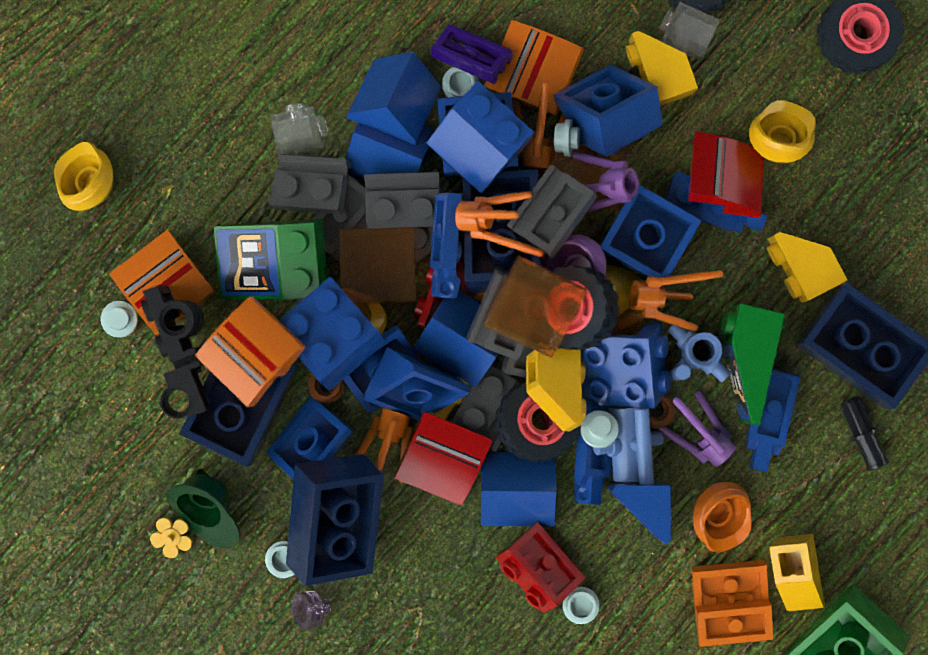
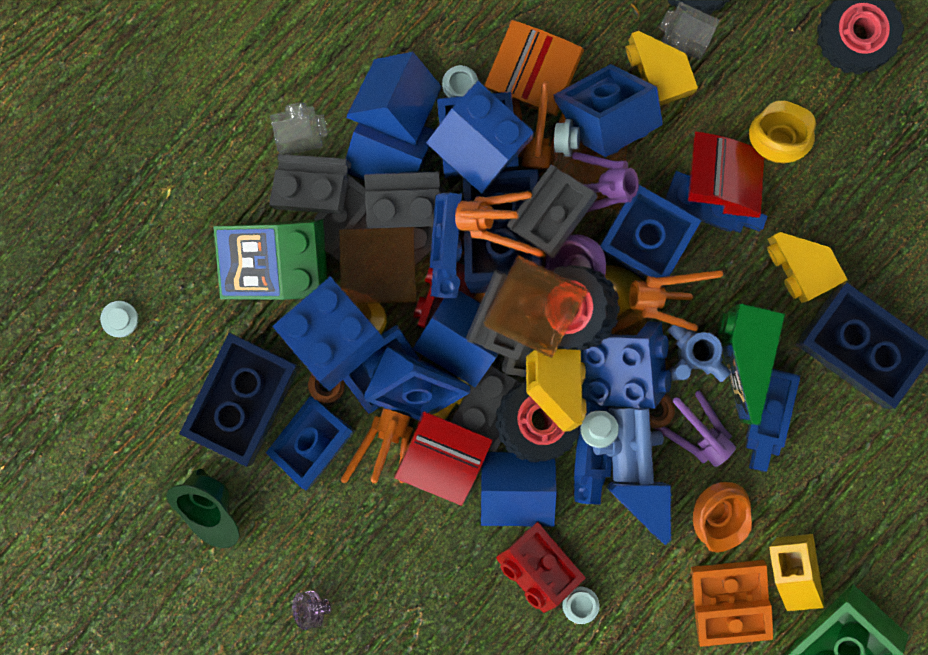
(83, 177): yellow hat -> none
(161, 264): orange slope -> none
(172, 536): yellow plant -> none
(175, 343): black plate -> none
(250, 351): orange slope -> none
(276, 560): light aqua plate -> none
(334, 519): dark blue brick -> none
(467, 57): dark purple tile -> none
(864, 433): black axle -> none

